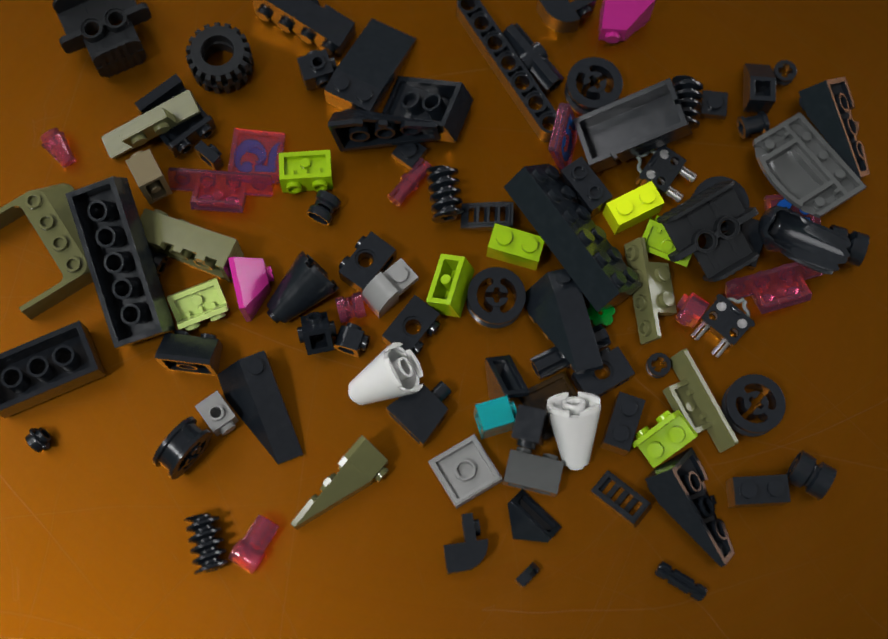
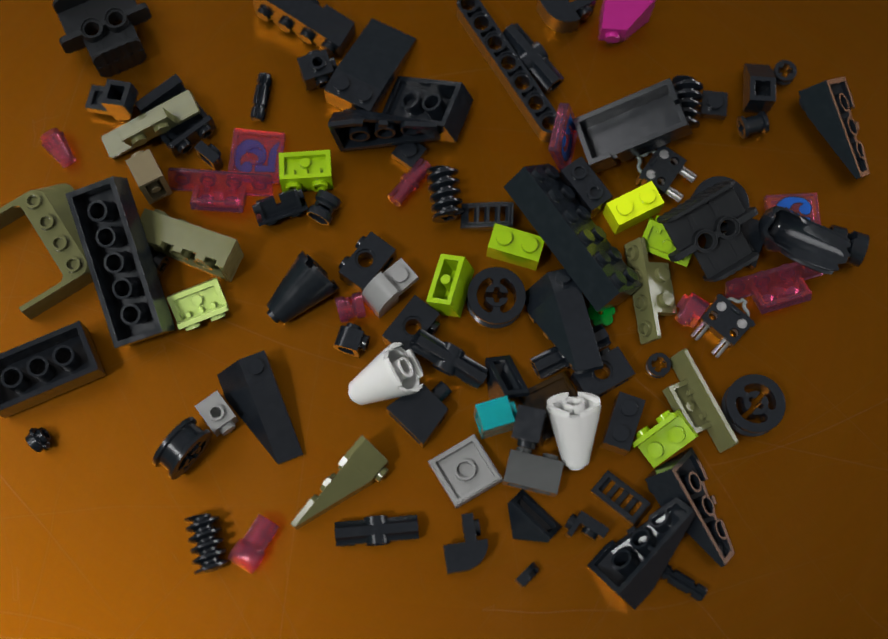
(113, 99): none -> black brick
(190, 353): black slope -> none
(214, 40): black tyre -> none
(251, 283): dark pink slope -> none
(261, 97): none -> black axle
(291, 205): none -> black hinge
(317, 332): black brick -> none
(376, 530): none -> black piece
(448, 358): none -> black piece
(589, 73): black wheel -> none
(591, 527): none -> black bracket
(640, 558): none -> black wedge
(757, 491): black brick -> none
(805, 167): dark grey slope -> none
(815, 477): black wheel -> none

